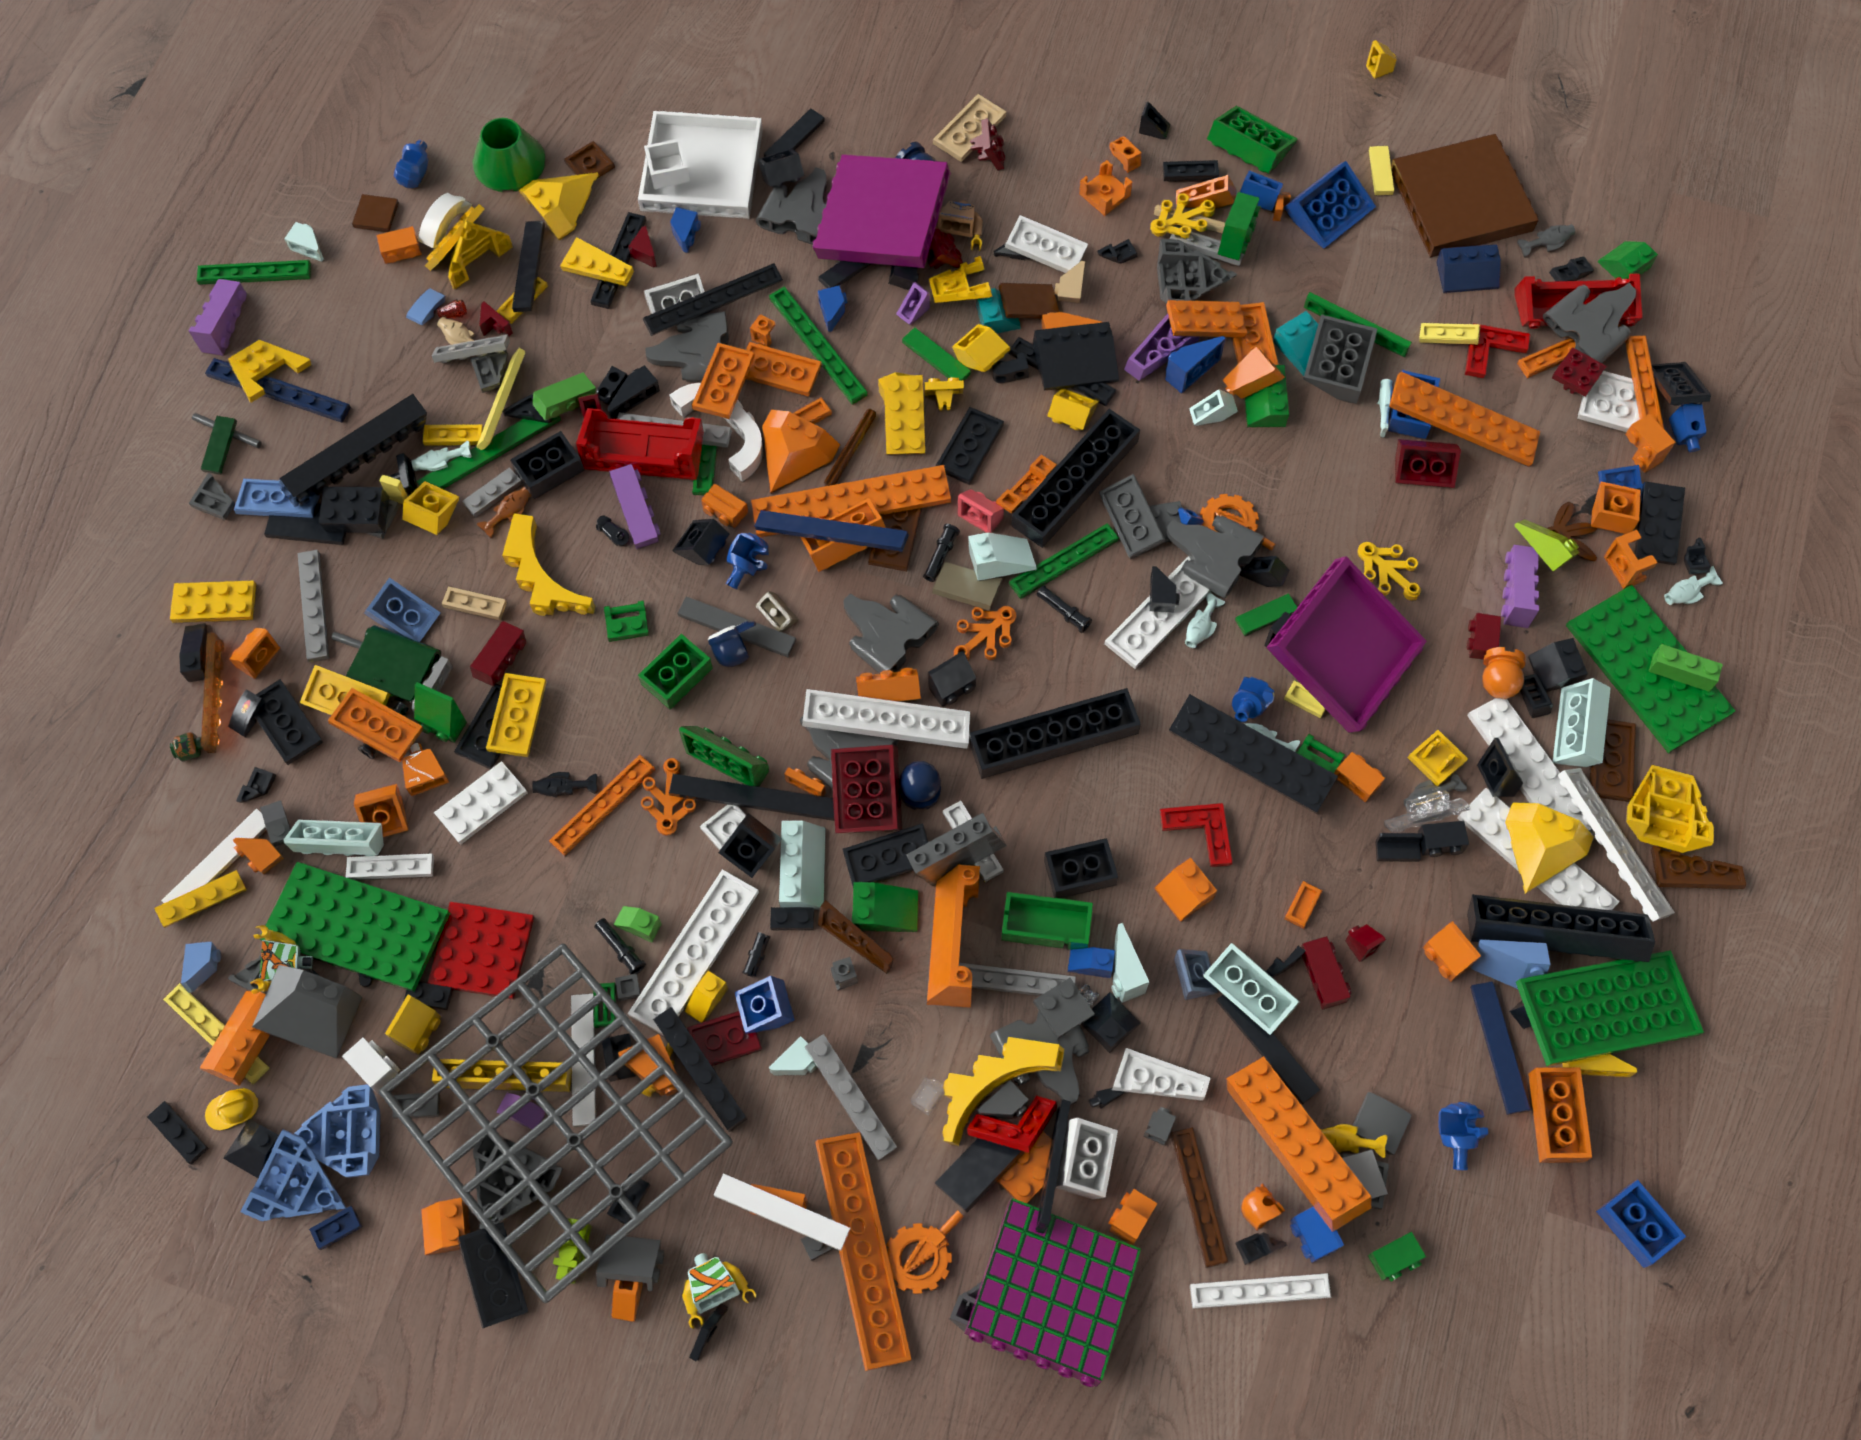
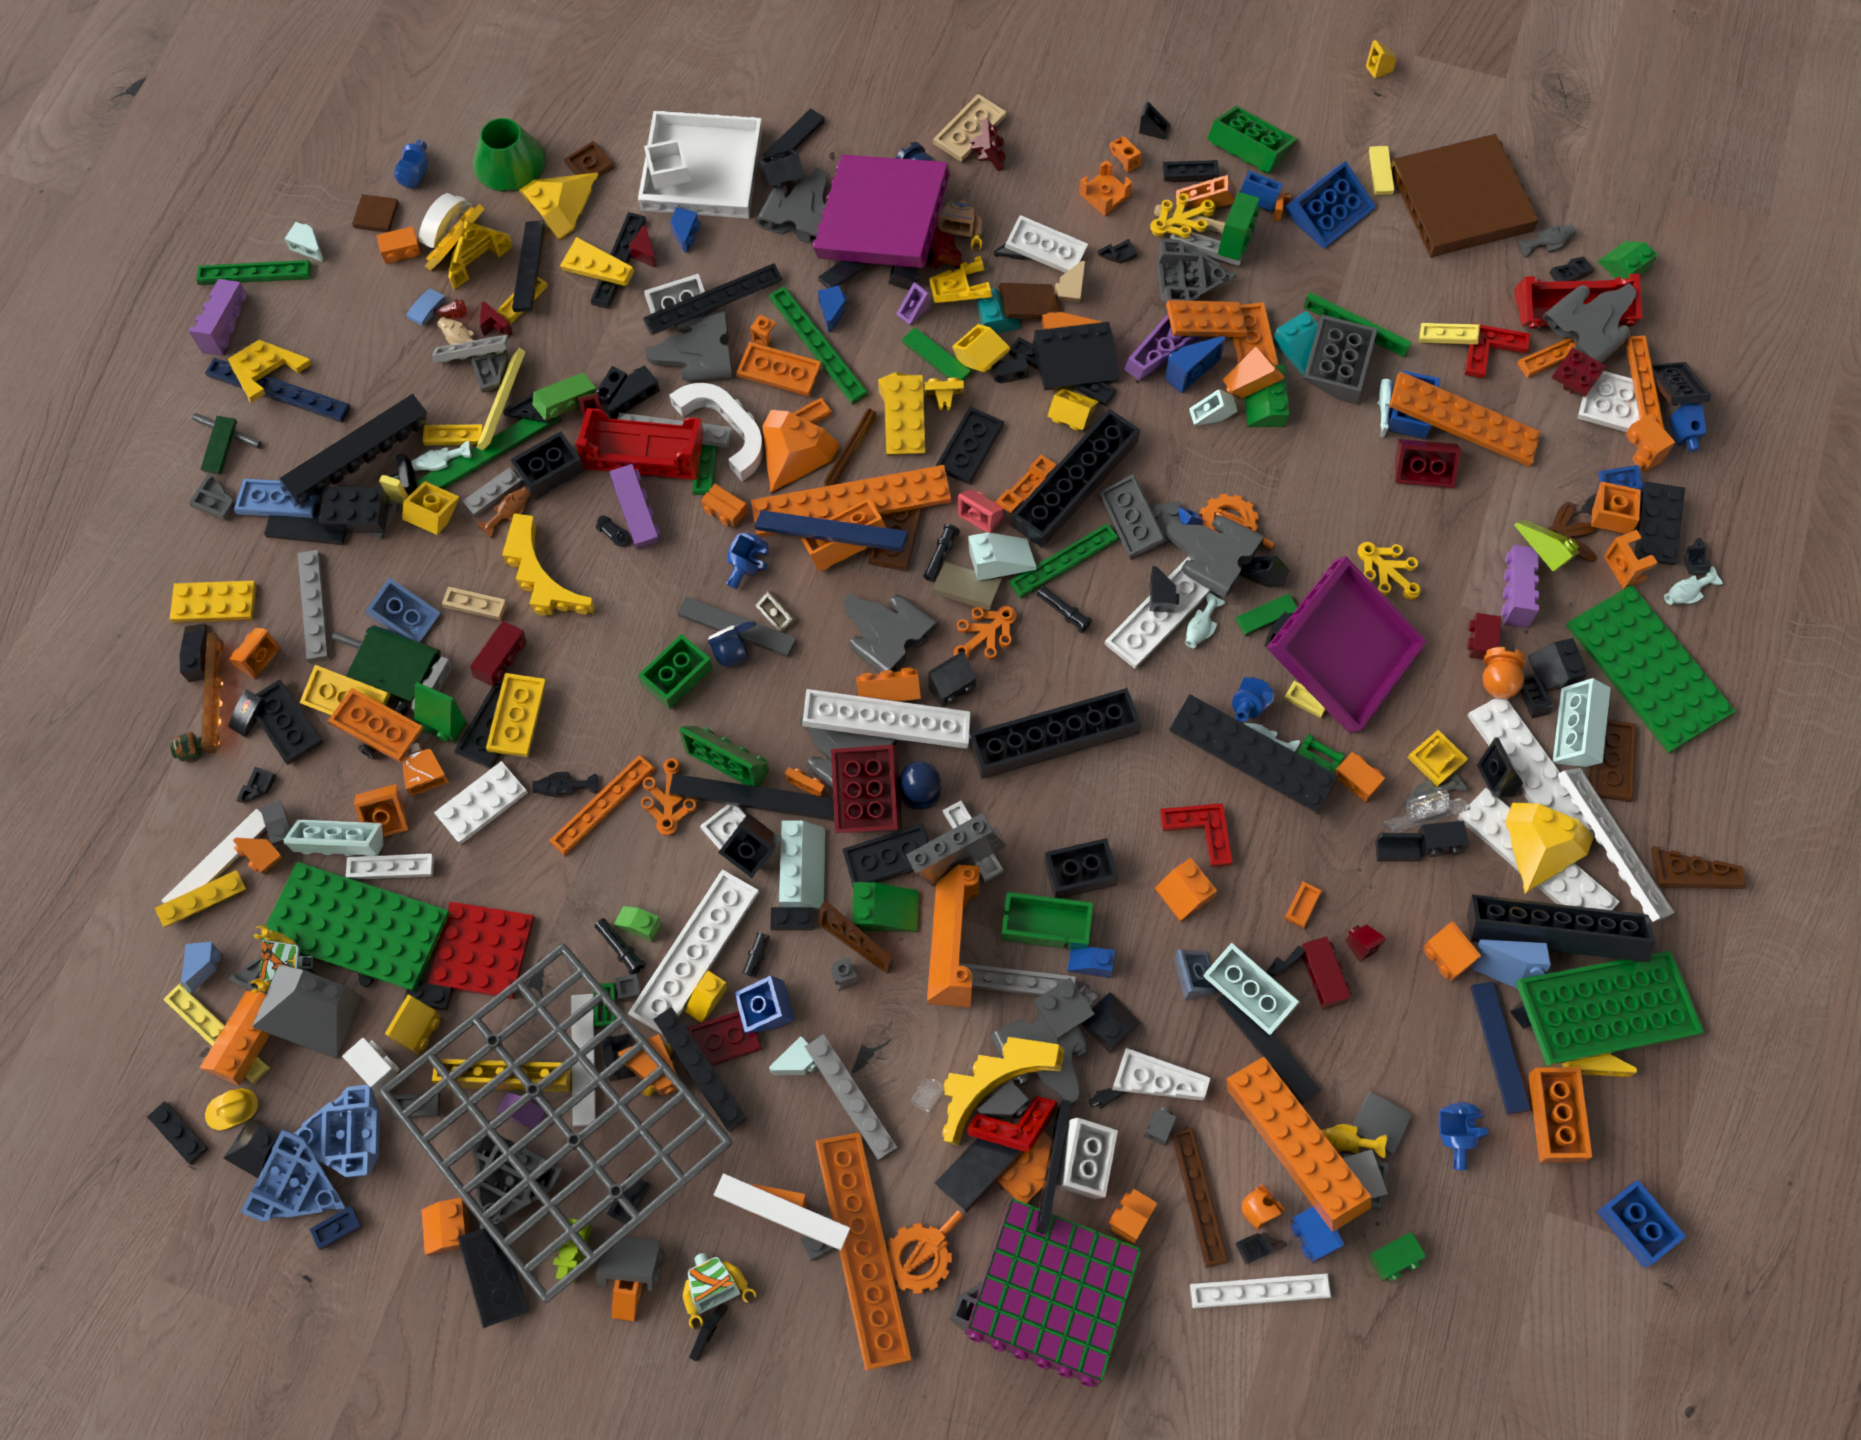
(629, 626): green plate -> none
(701, 541): black slope -> none
(723, 380): orange plate -> none
(1128, 973): light aqua slope -> none
(1469, 268): dark blue slope -> none
(1670, 812): yellow wedge -> none
(1685, 667): bright green brick -> none

